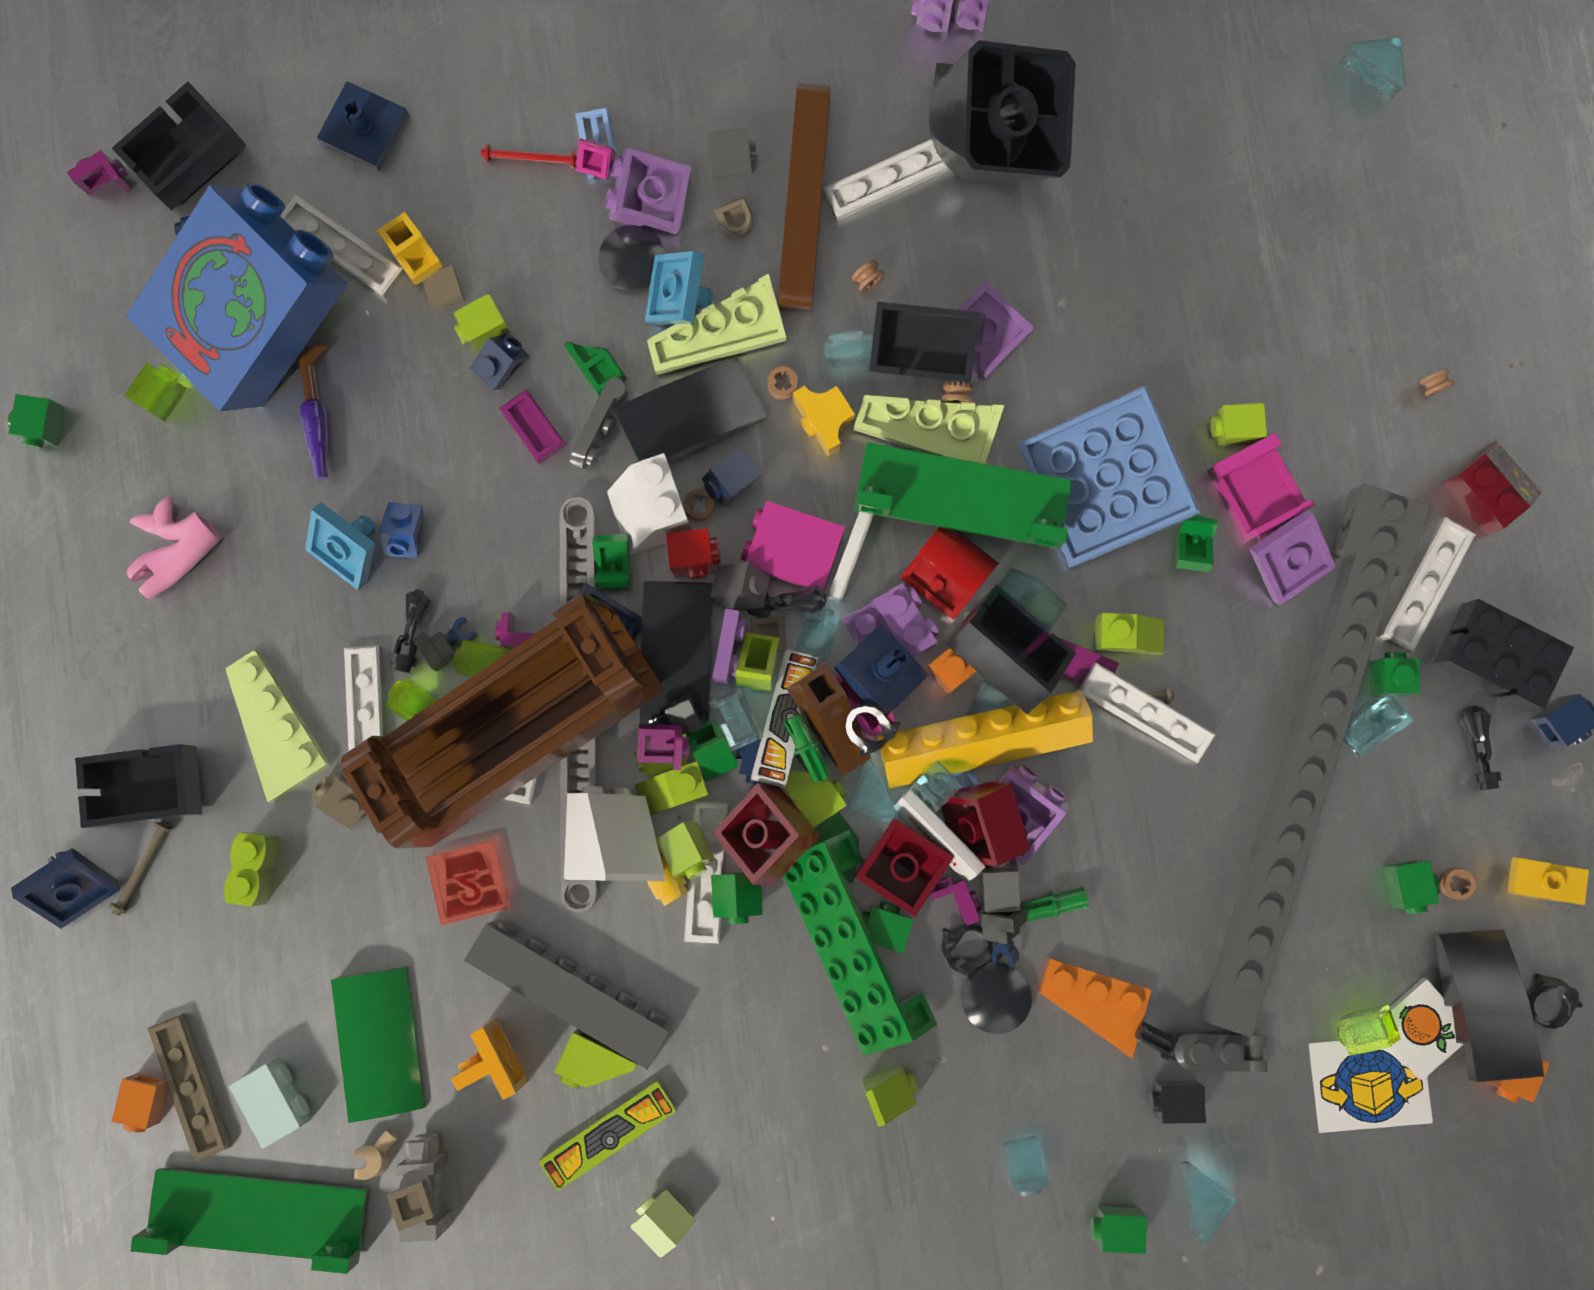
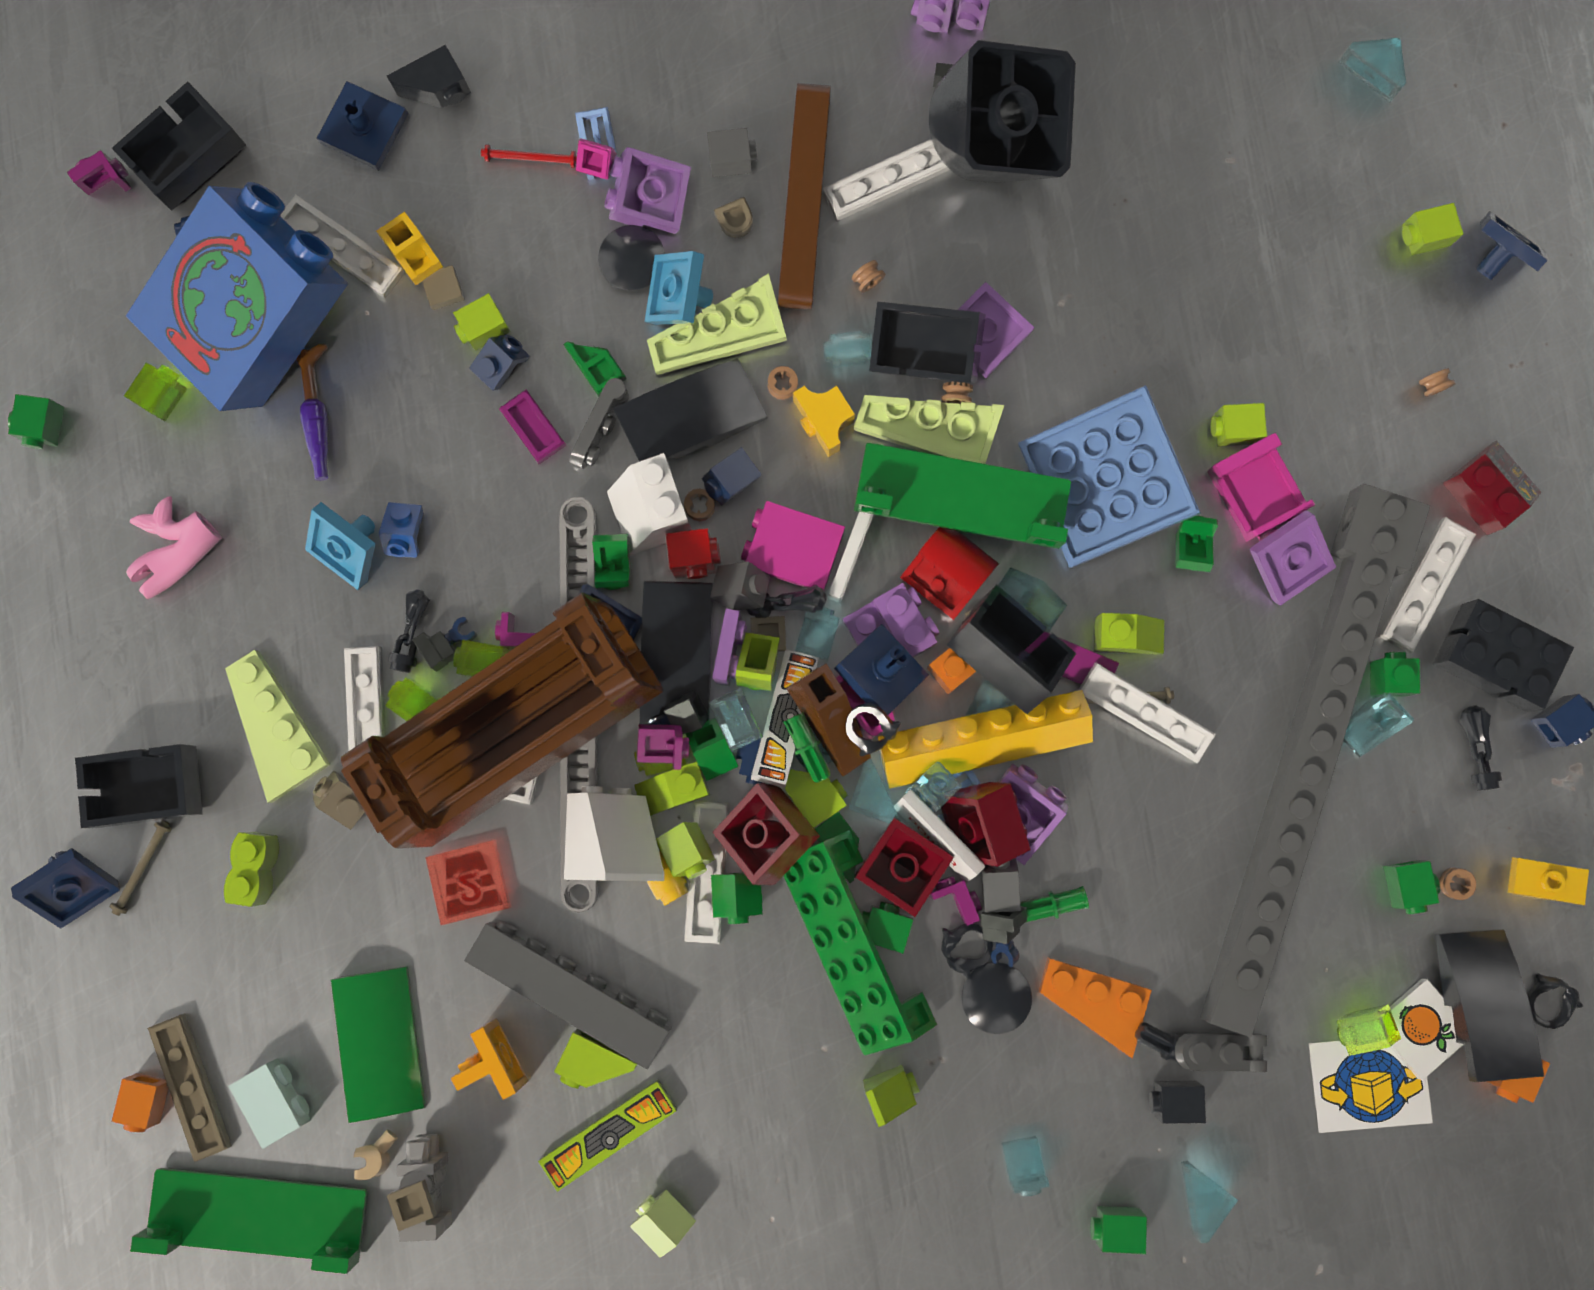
(431, 80): none -> black slope
(1432, 229): none -> lime brick
(1509, 244): none -> dark blue tile

